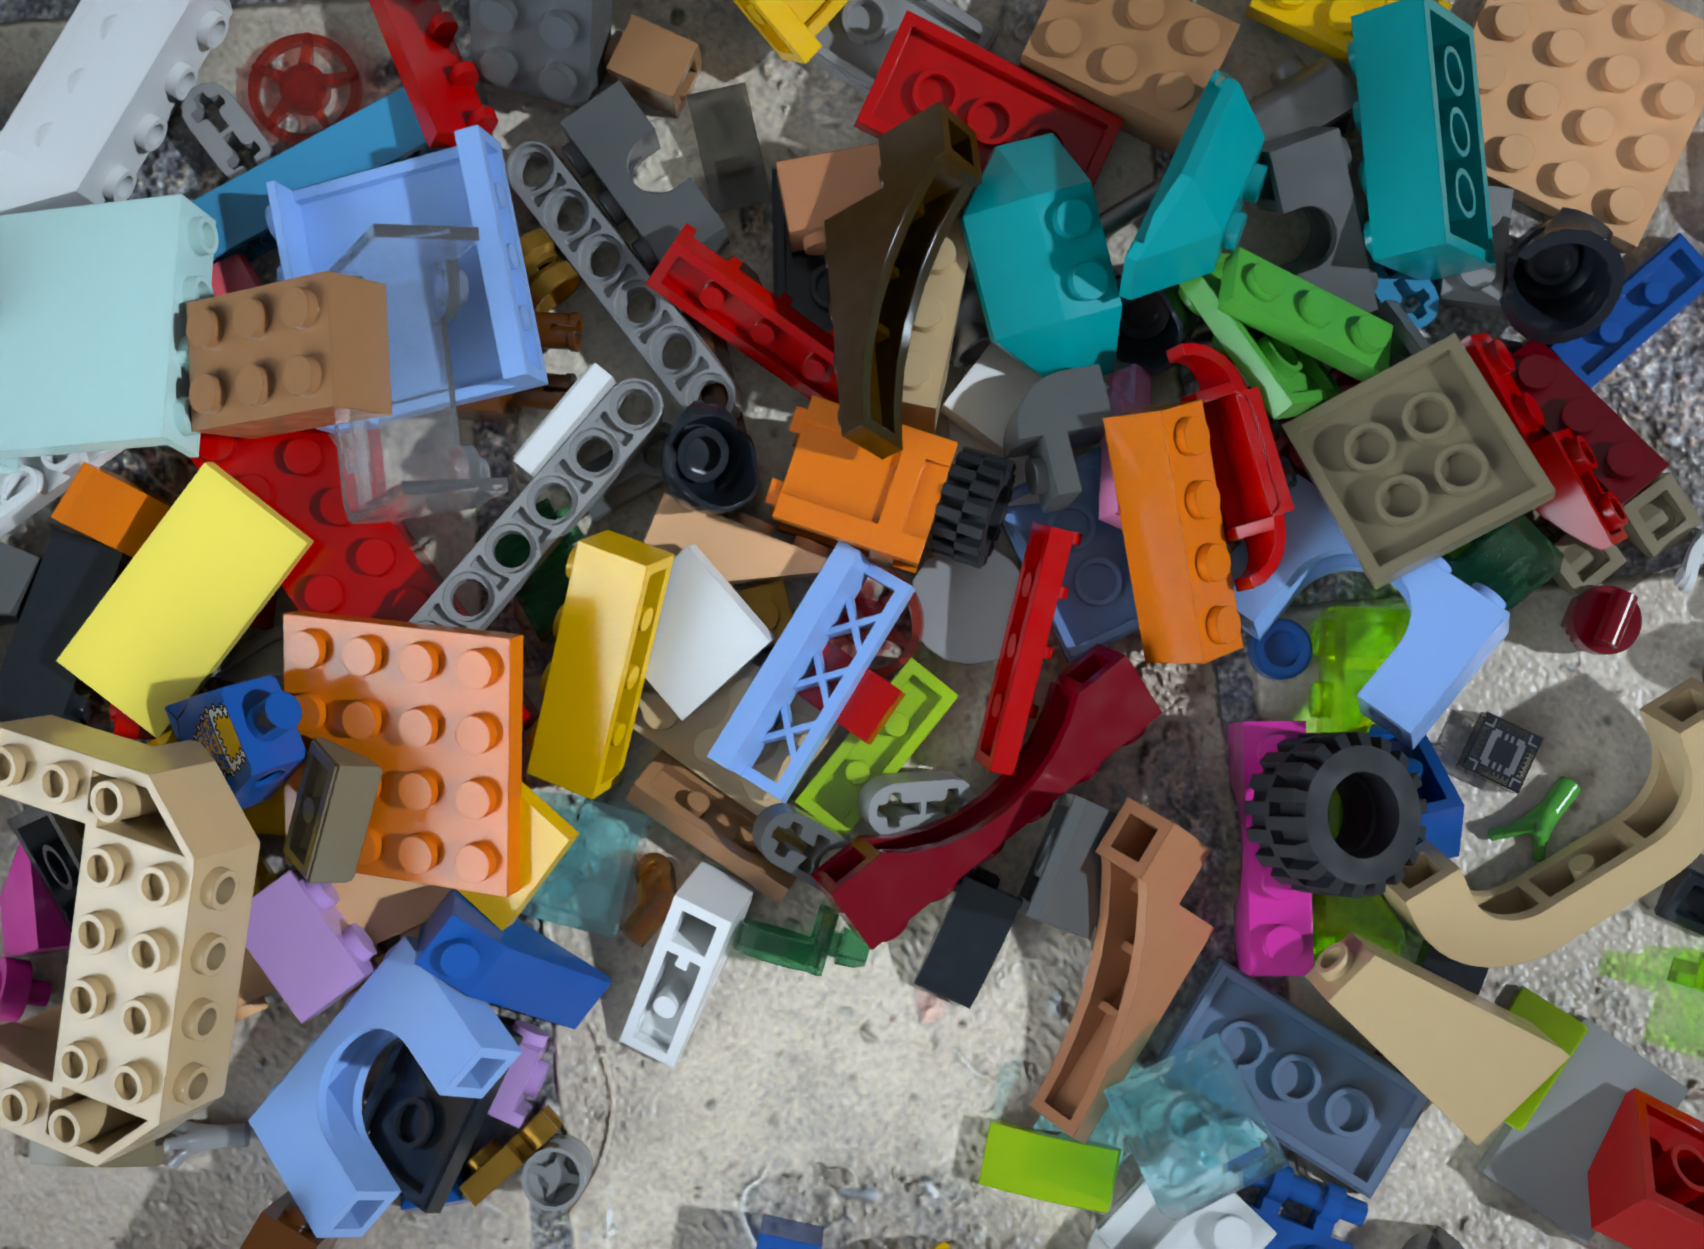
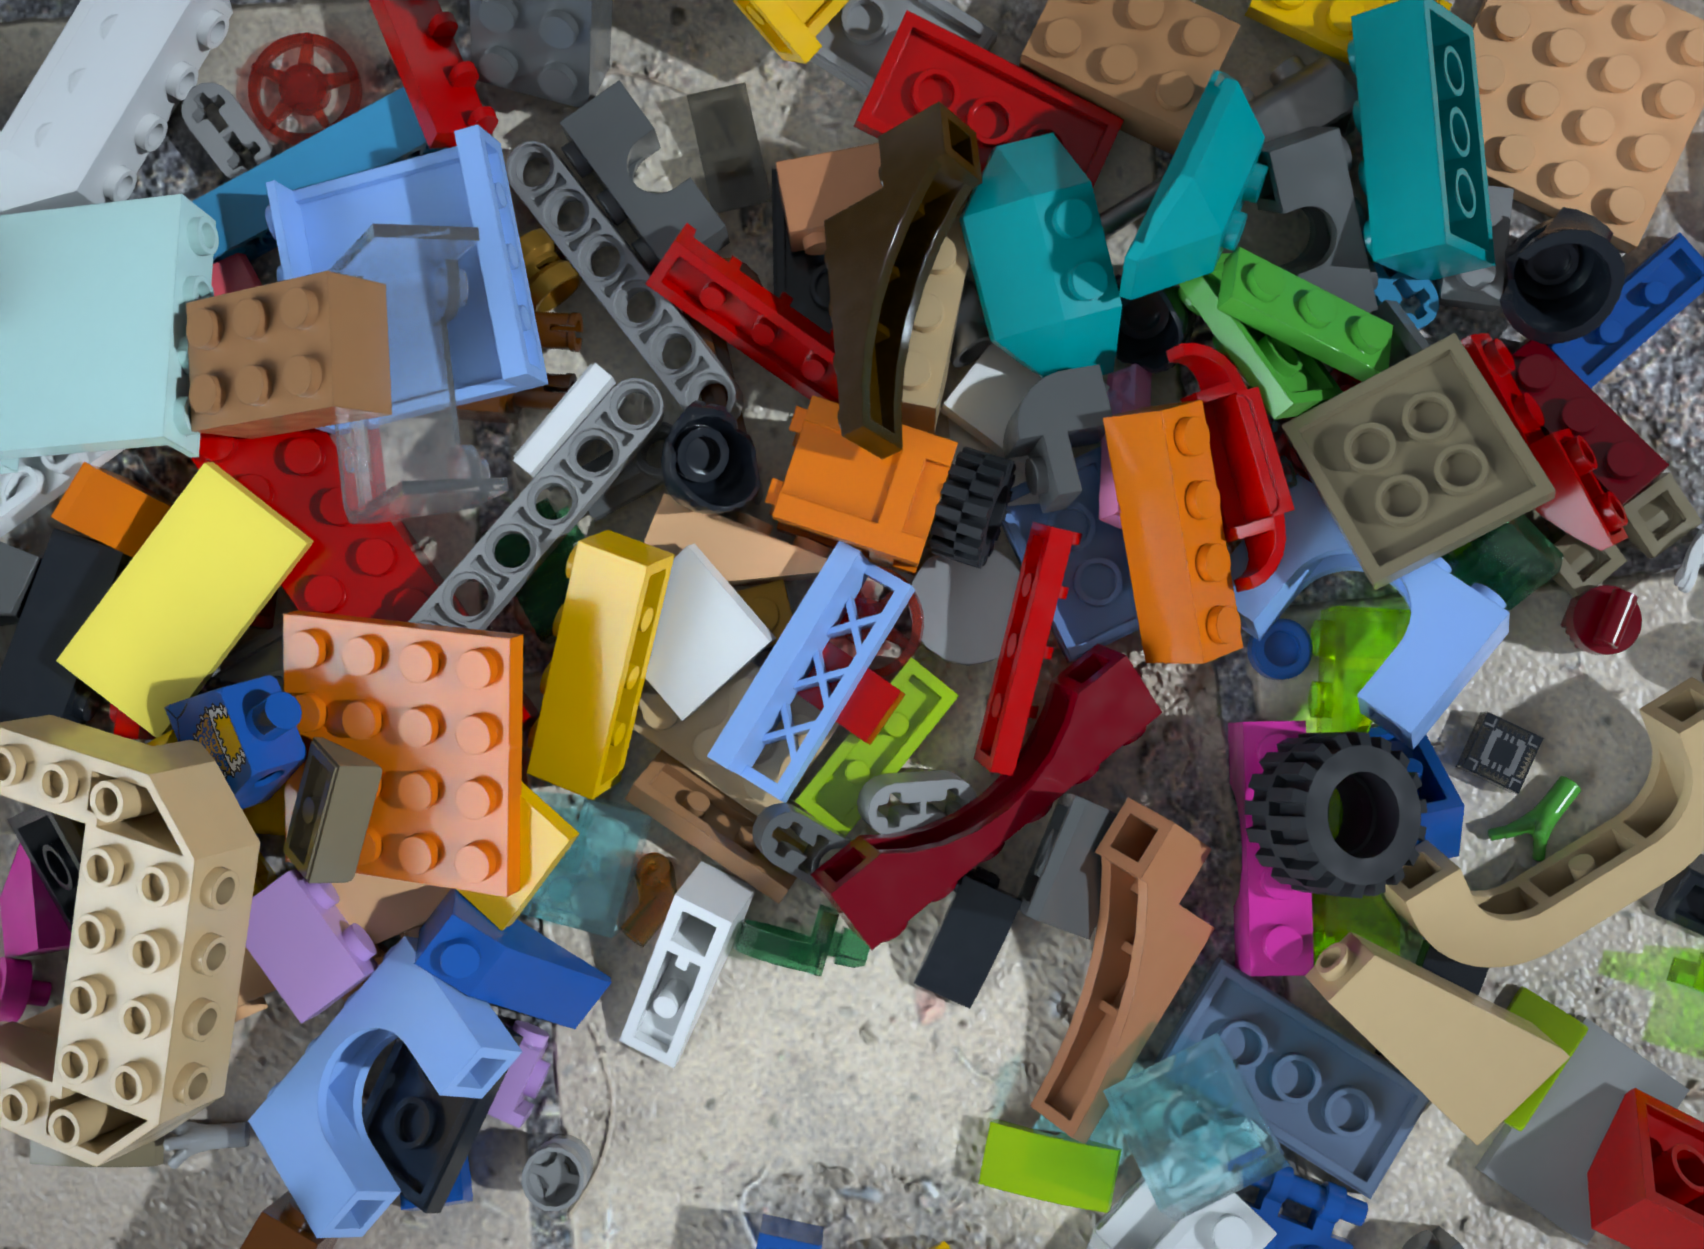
(498, 1161): pearl gold plate -> none
(653, 64): medium nougat brick -> none

